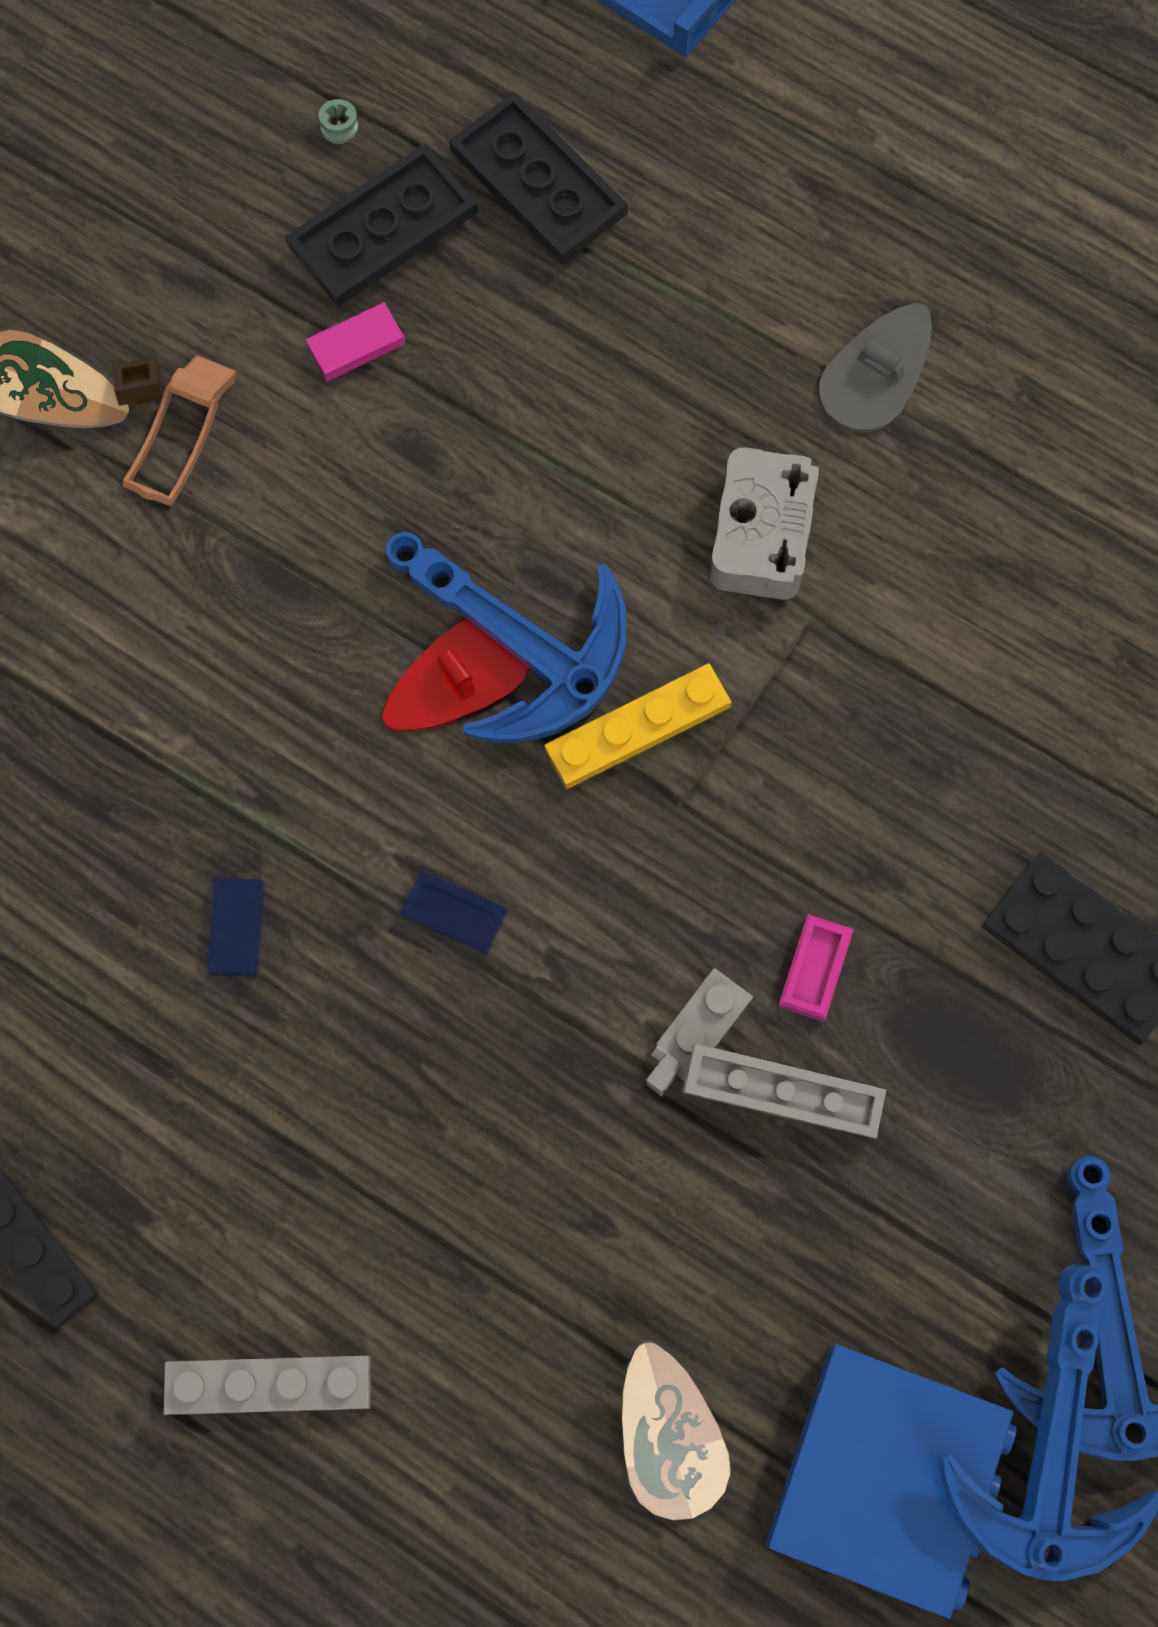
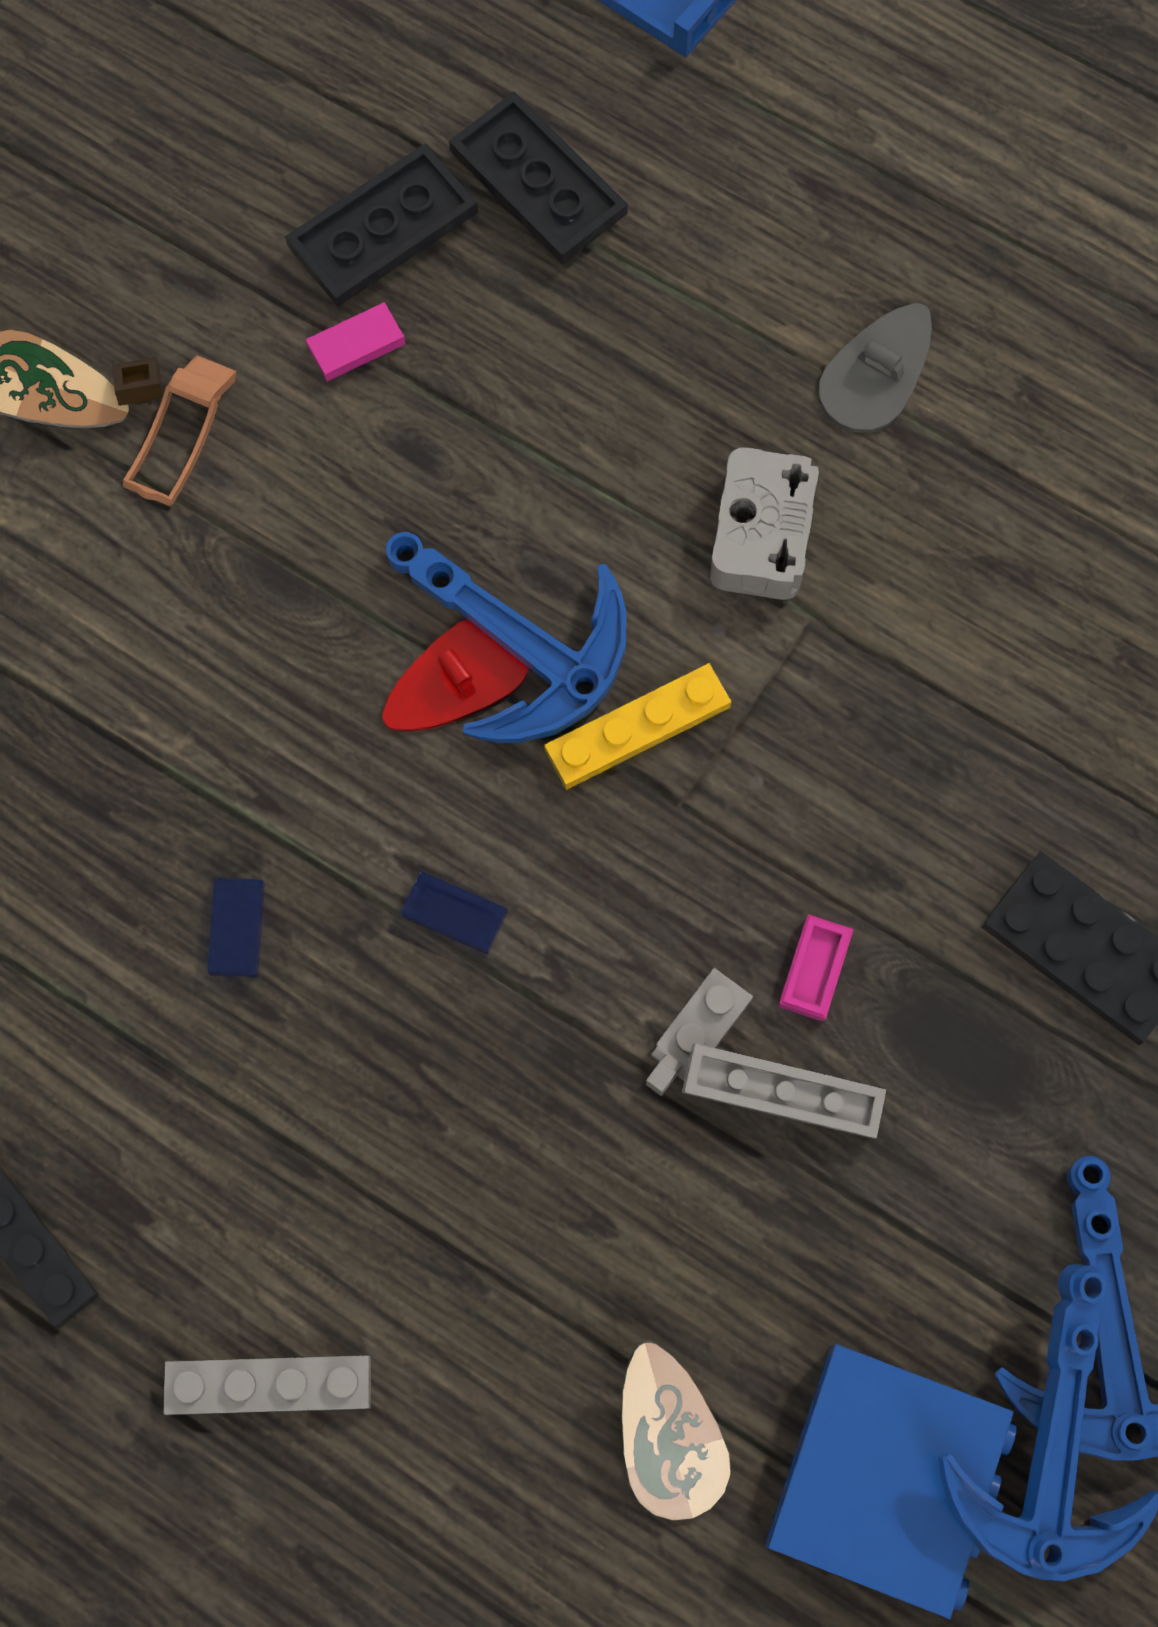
(341, 132): sand green bush -> none

